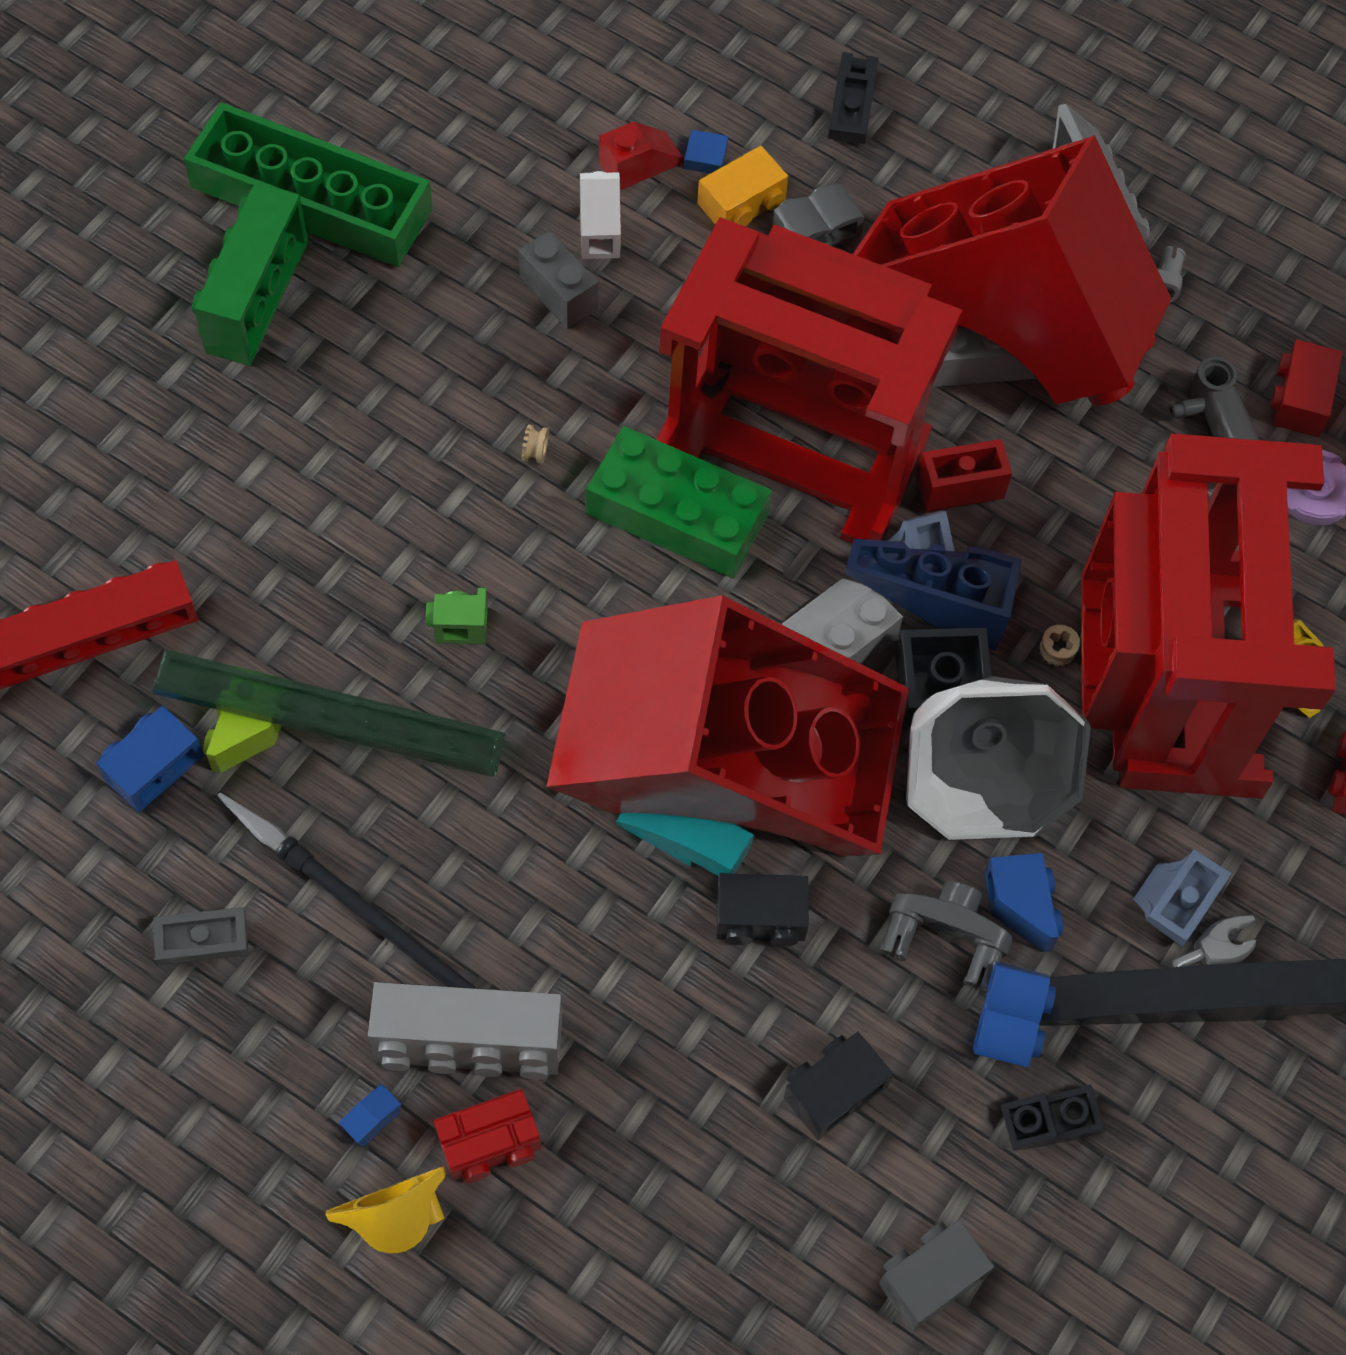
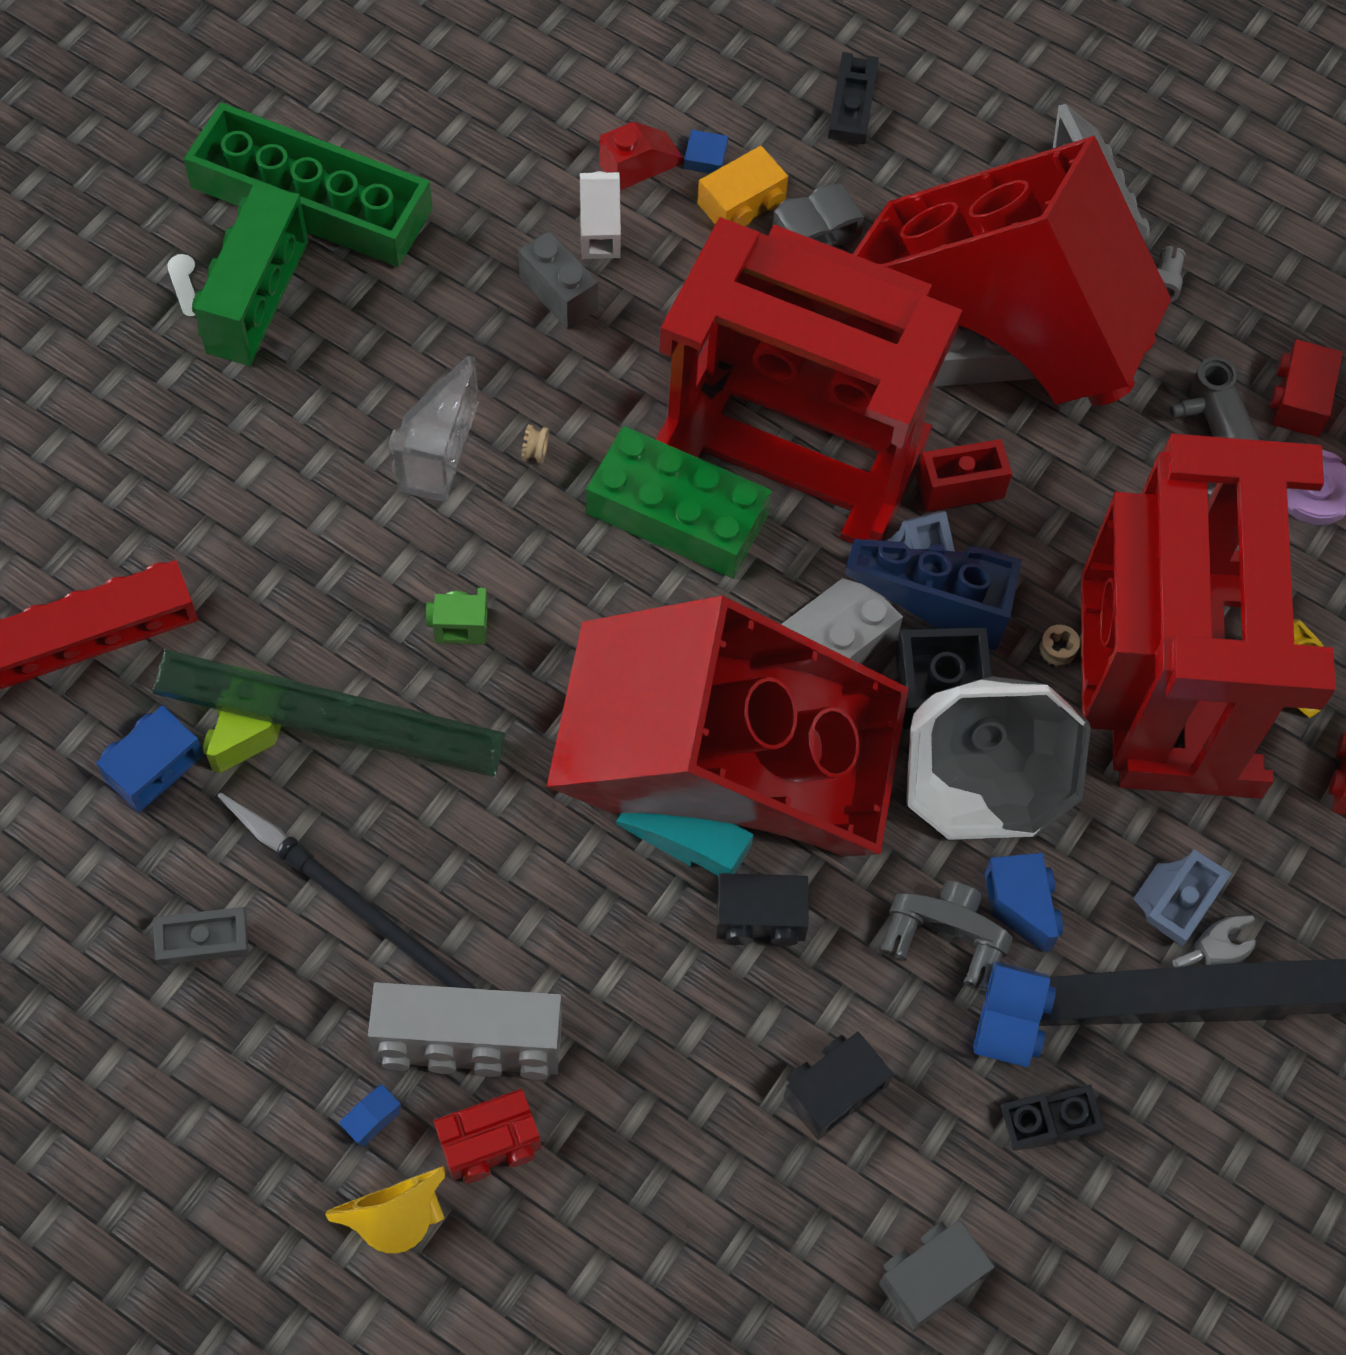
(179, 270): none -> white sticker
(435, 434): none -> clear slope

